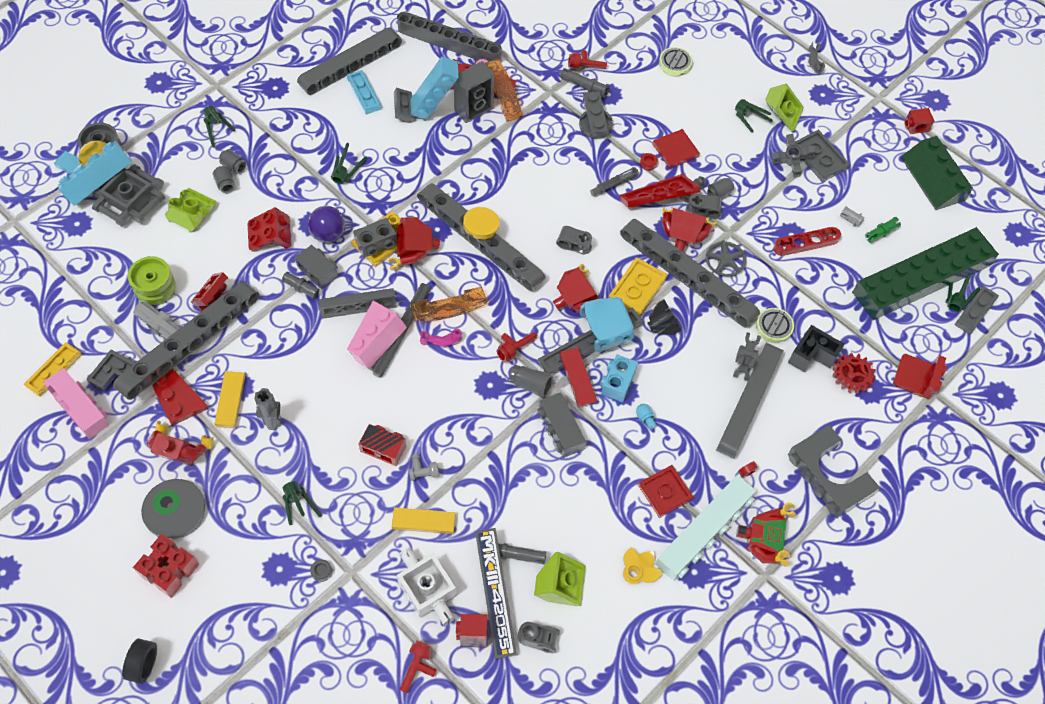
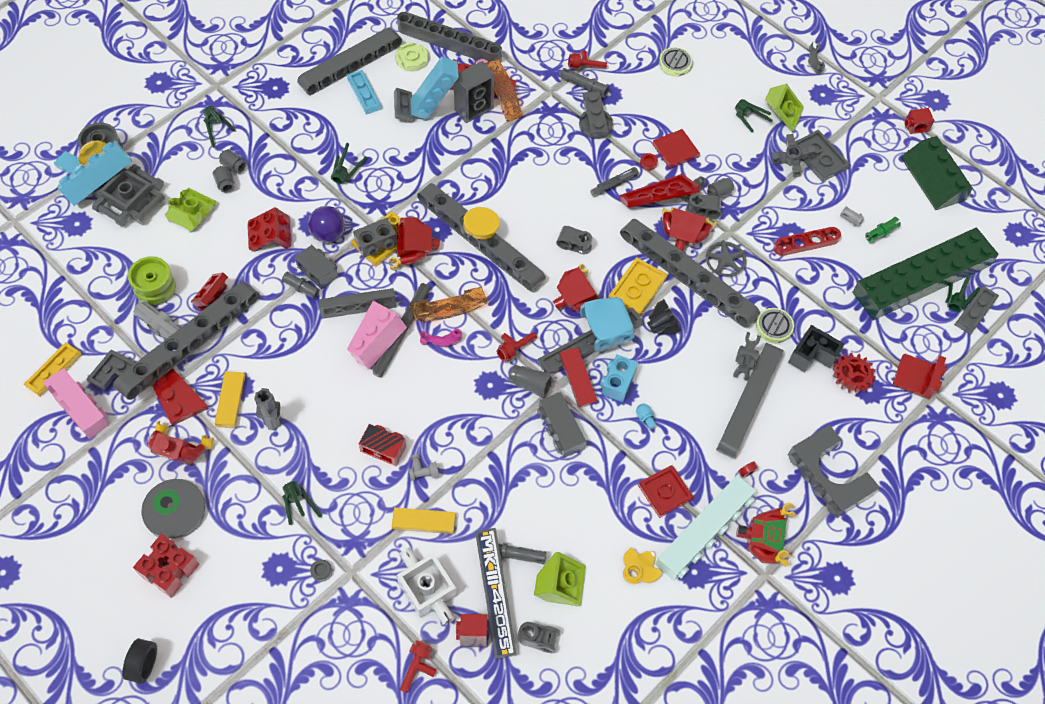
(411, 57): none -> yellowish green tile

